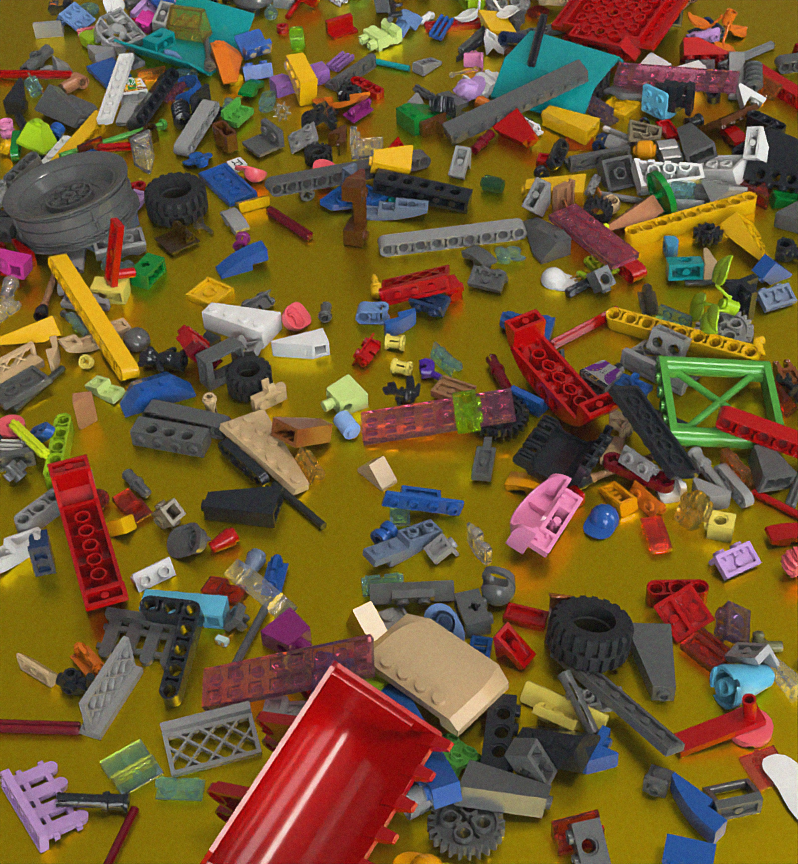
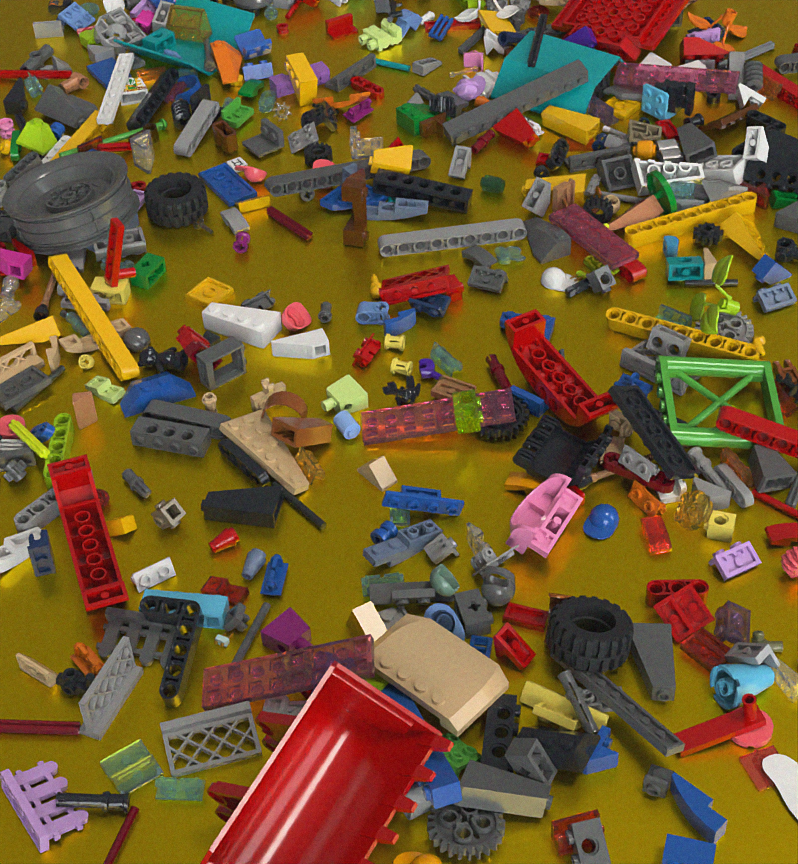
(125, 113): light grey slope -> none
(130, 504): clear red slope -> none
(177, 239): dark brown hinge -> none
(187, 540): dark grey piece -> none
(198, 158): blue plate -> none
(242, 260): blue slope -> none
(245, 377): black tyre -> none
(251, 348): light grey bracket -> none
(258, 588): clear slope -> none
(287, 399): none -> dark orange piece
(297, 38): clear neon green gear -> none
(338, 139): reddish brown slope -> none
(340, 61): medium lavender tile -> none
(344, 91): black gear -> none
(443, 581): none -> sand green hair
(480, 42): black piece -> none
(484, 461): dark grey hinge -> none
(488, 558): none -> light grey hinge
(579, 330): axle -> none
(583, 37): none -> dark purple slope
(601, 375): torso -> none
(620, 499): light orange slope -> none
(648, 300): clear smoke hinge -> none
(734, 135): red slope -> none
(739, 805): dark grey tile -> none
(744, 292): black bracket -> none

